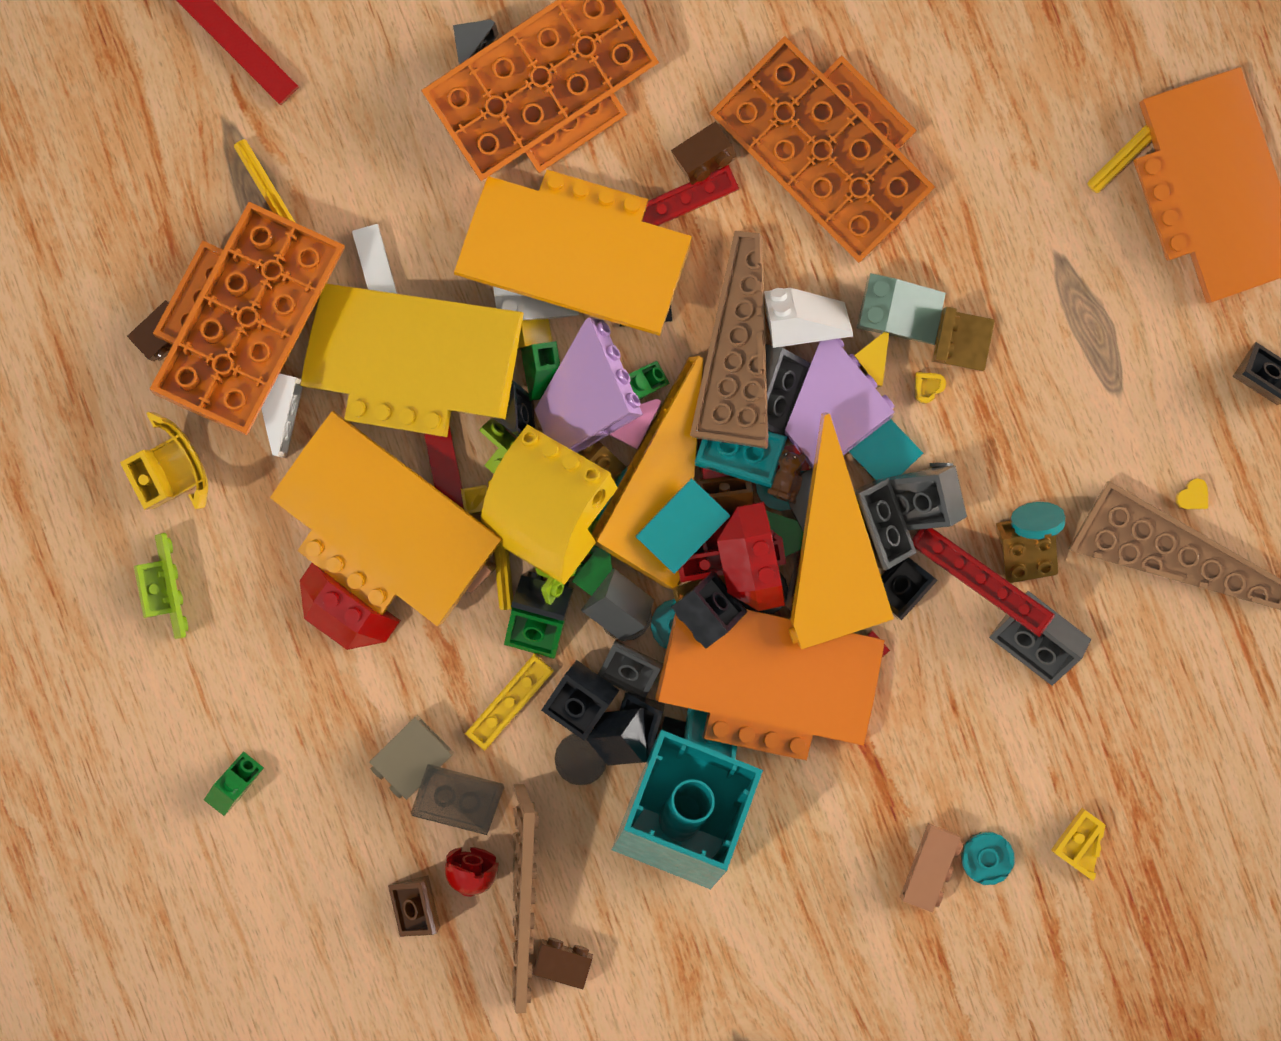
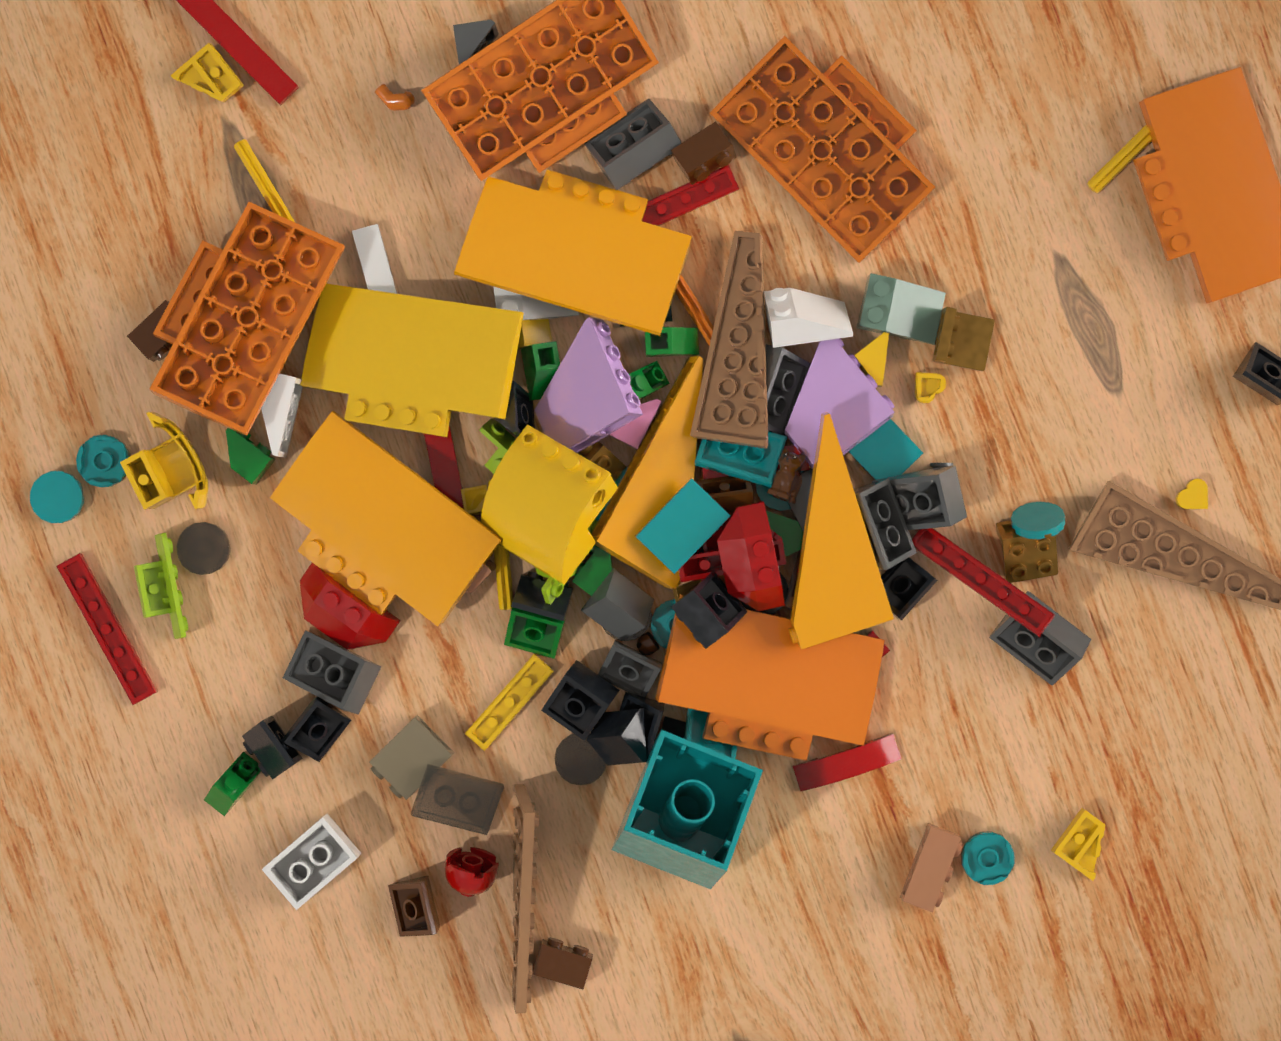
(56, 497): none -> teal tile
(100, 460): none -> teal tile
(106, 628): none -> red tile
(203, 548): none -> clear smoke tile
(209, 74): none -> yellow wing
(246, 457): none -> green slope
(267, 745): none -> black slope
(311, 861): none -> white brick
(316, 729): none -> black slope
(331, 672): none -> dark grey slope
(395, 101): none -> orange arm
(633, 144): none -> dark grey slope
(647, 644): none -> reddish brown hinge
(672, 342): none -> green slope
(694, 309): none -> orange axle
(847, 763): none -> red slope

